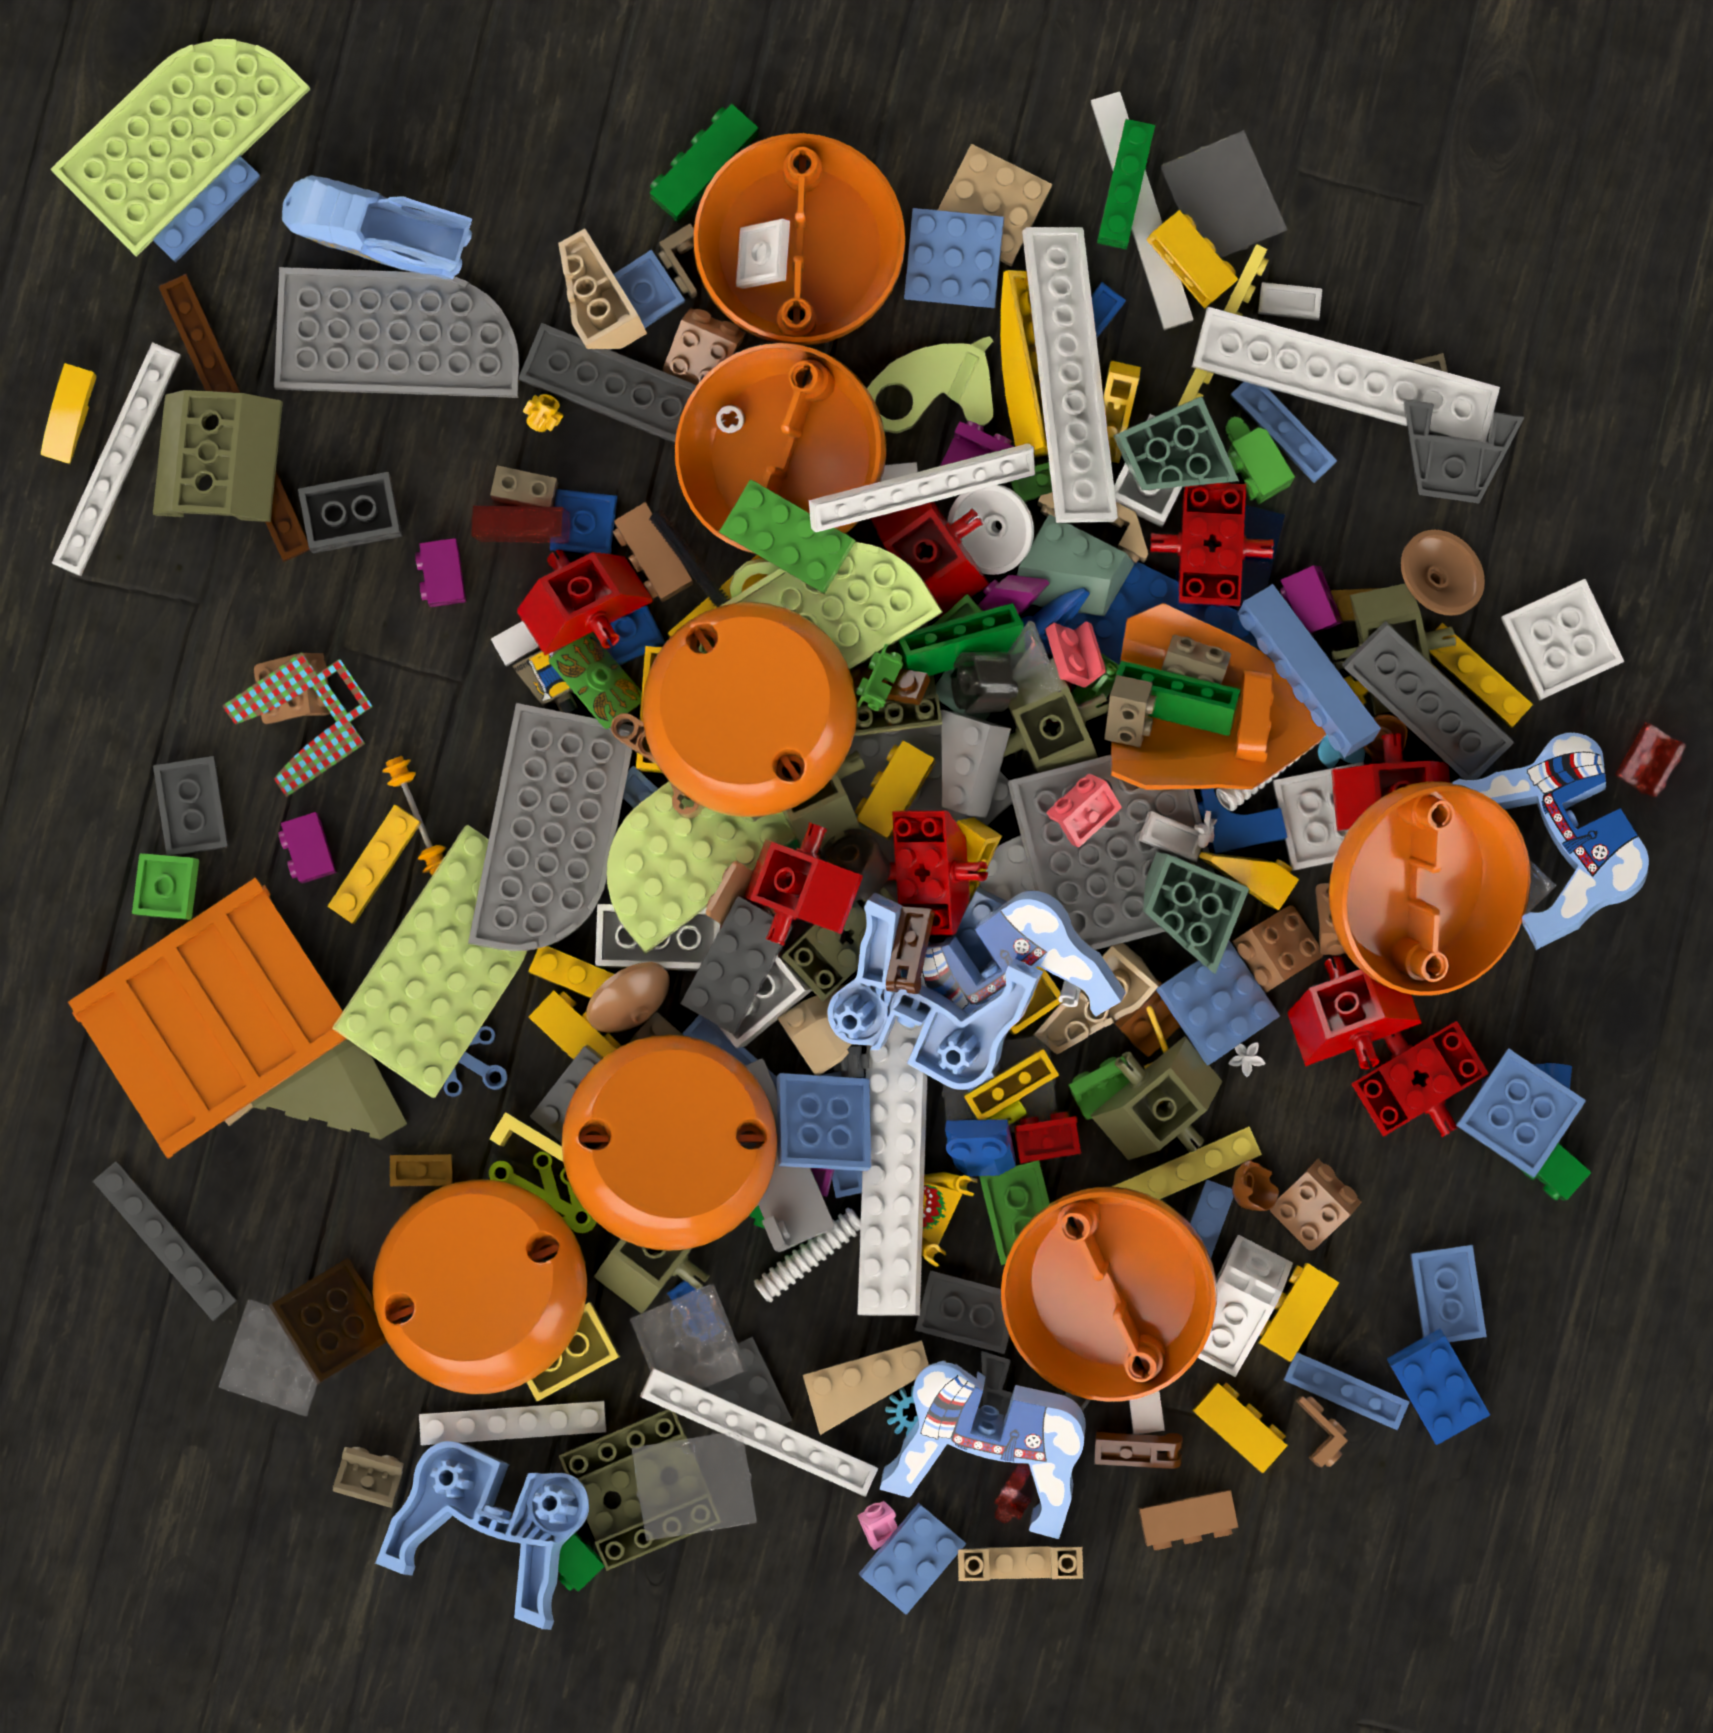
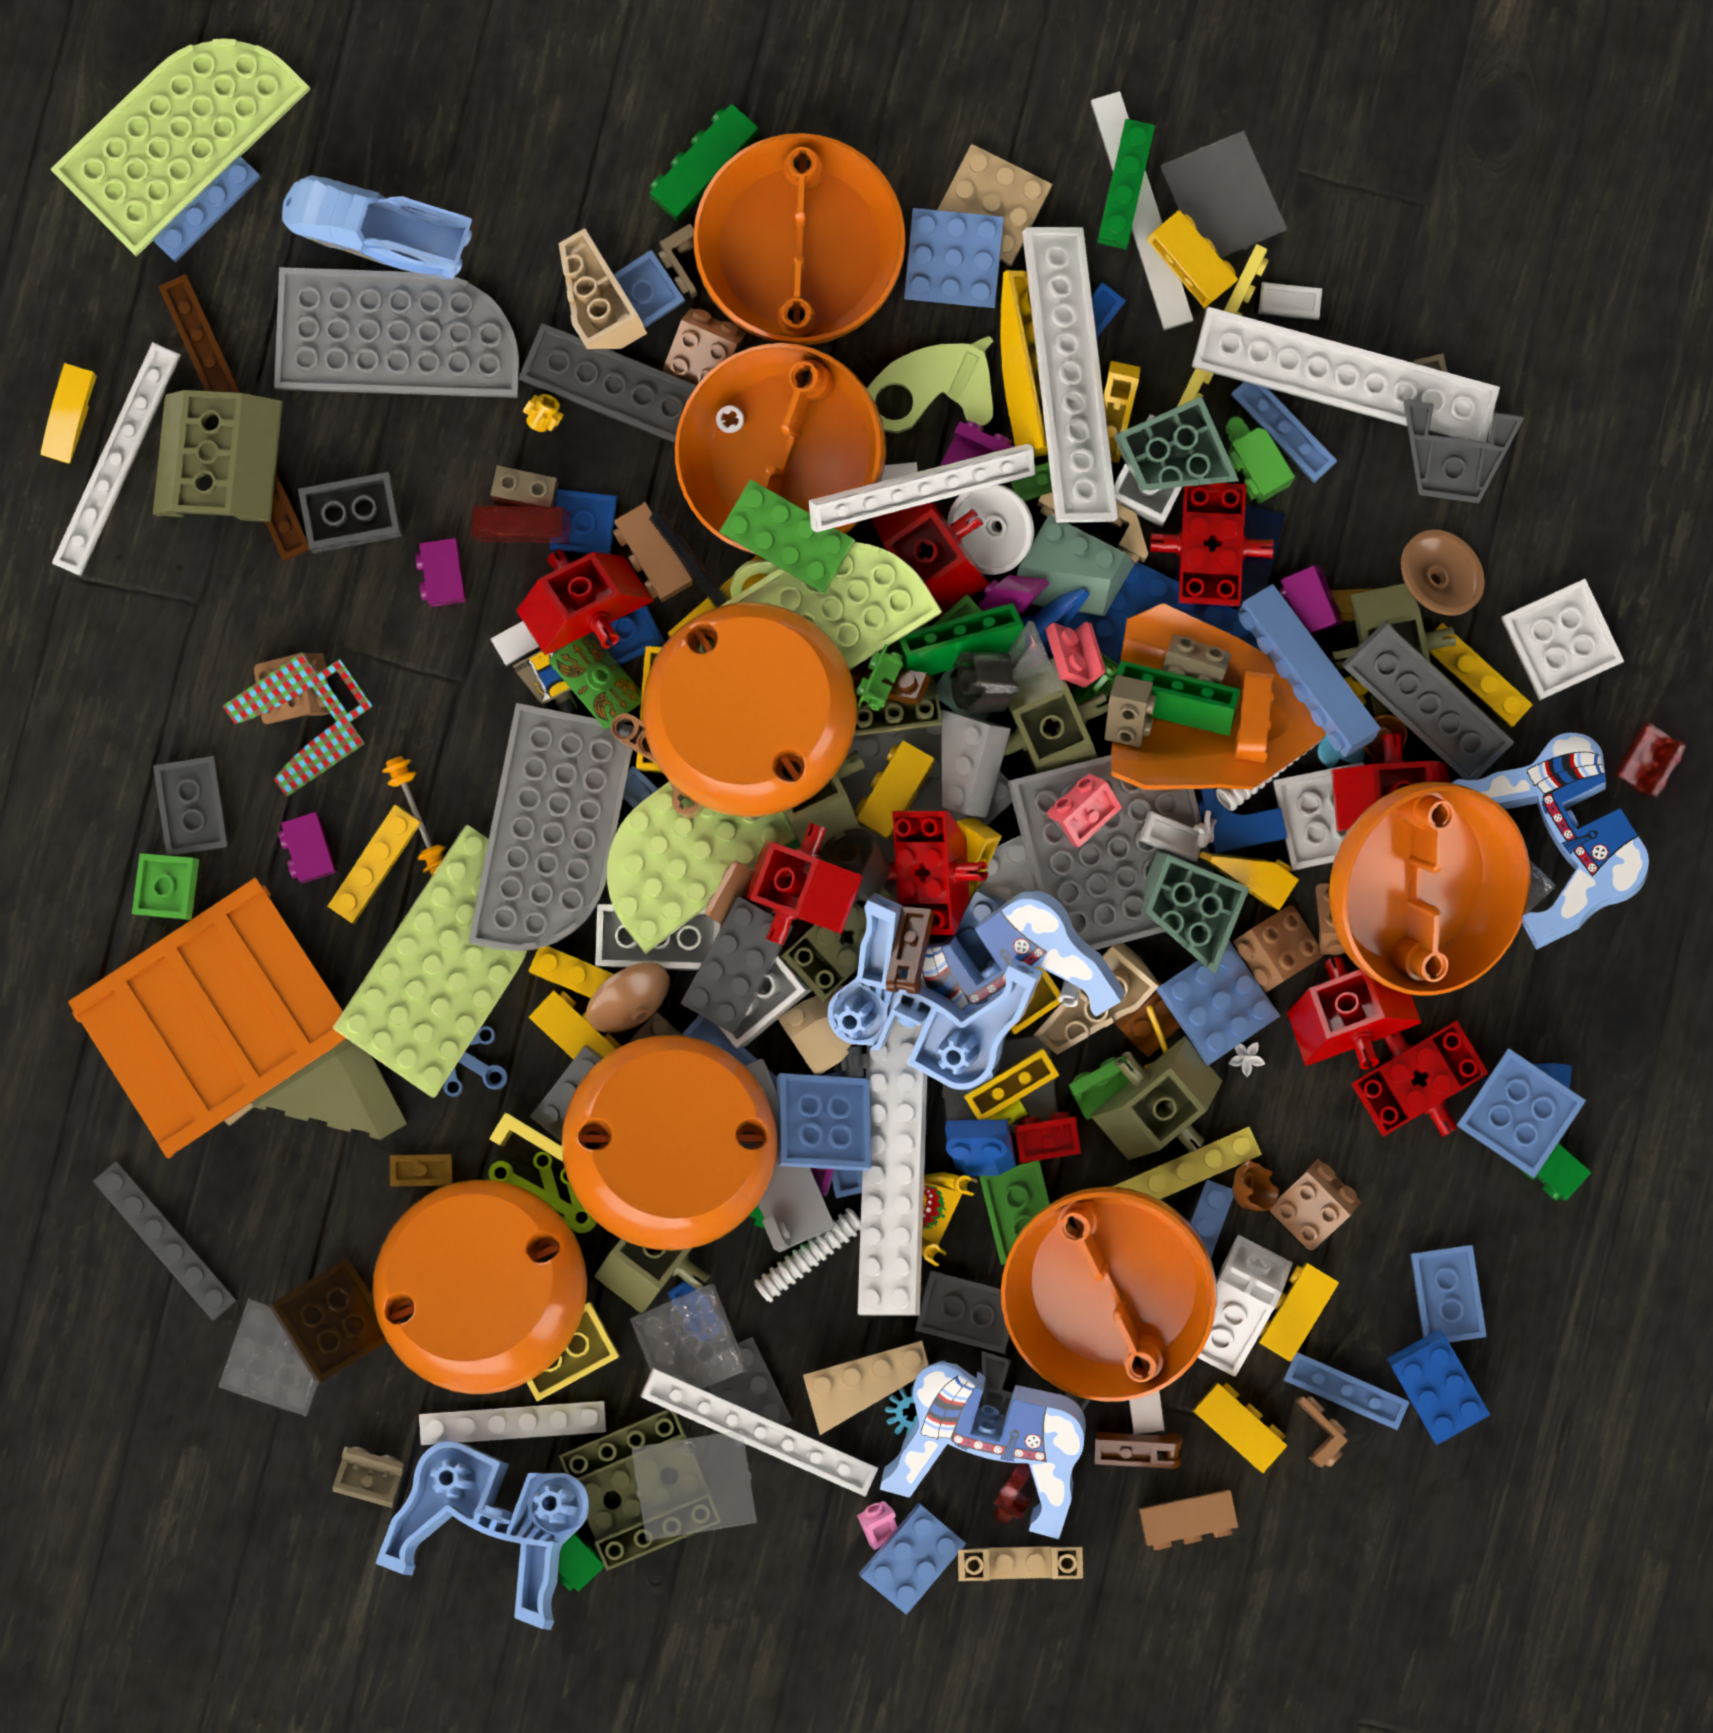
(763, 253): white plate -> none

